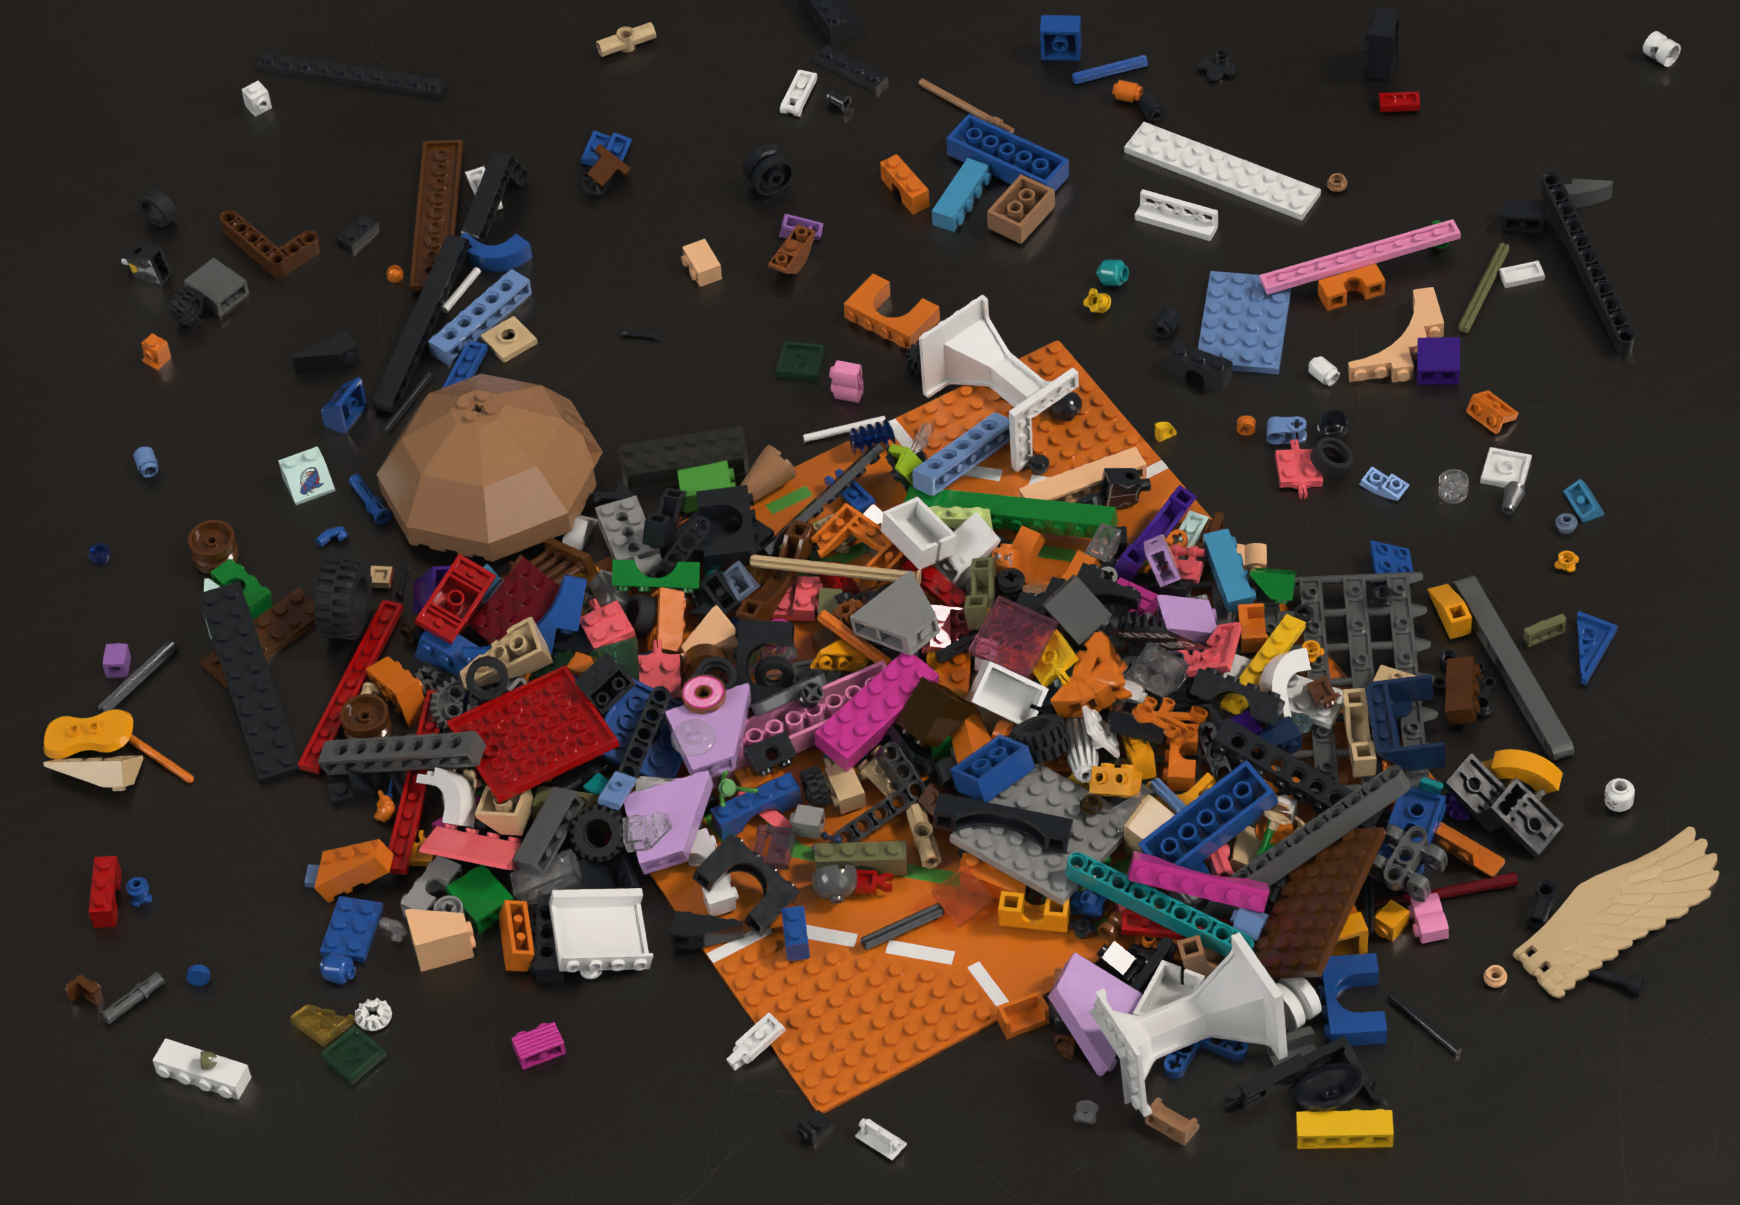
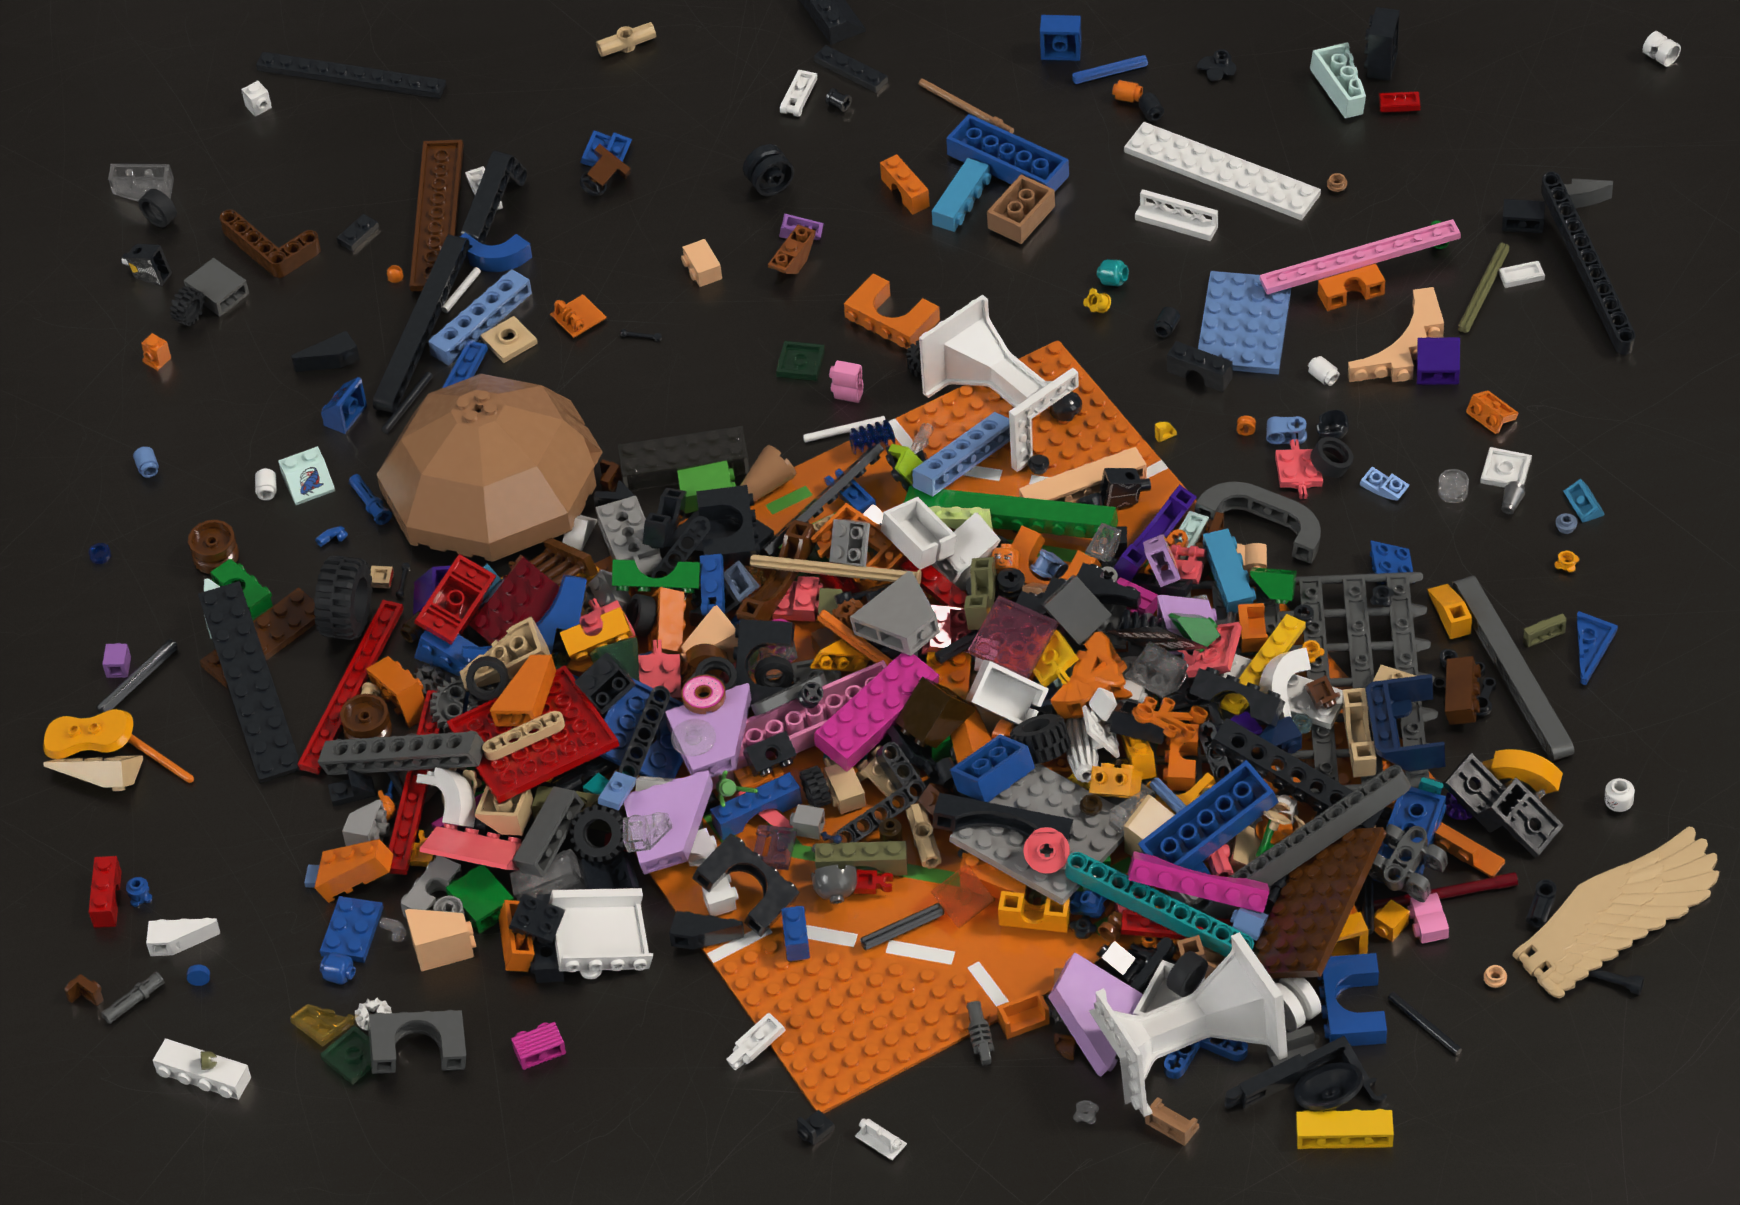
(136, 179): none -> clear wedge
(174, 936): none -> white slope
(265, 484): none -> white brick
(366, 824): none -> light grey slope
(442, 1026): none -> dark grey arch
(526, 692): none -> orange slope
(537, 919): none -> black hinge
(552, 721): none -> tan beam
(577, 315): none -> orange hinge
(581, 645): none -> light orange arch
(610, 475): none -> reddish brown bracket
(712, 582): none -> blue plate
(849, 542): none -> light grey slope
(890, 830): none -> dark brown brick
(980, 1033): none -> dark grey hinge
(1036, 842): none -> coral plate
(1049, 565): none -> medium blue piece
(1103, 703): none -> white slope
(1187, 974): none -> black tyre
(1196, 628): none -> green slope
(1266, 505): none -> dark grey arch
(1339, 78): none -> light aqua wedge

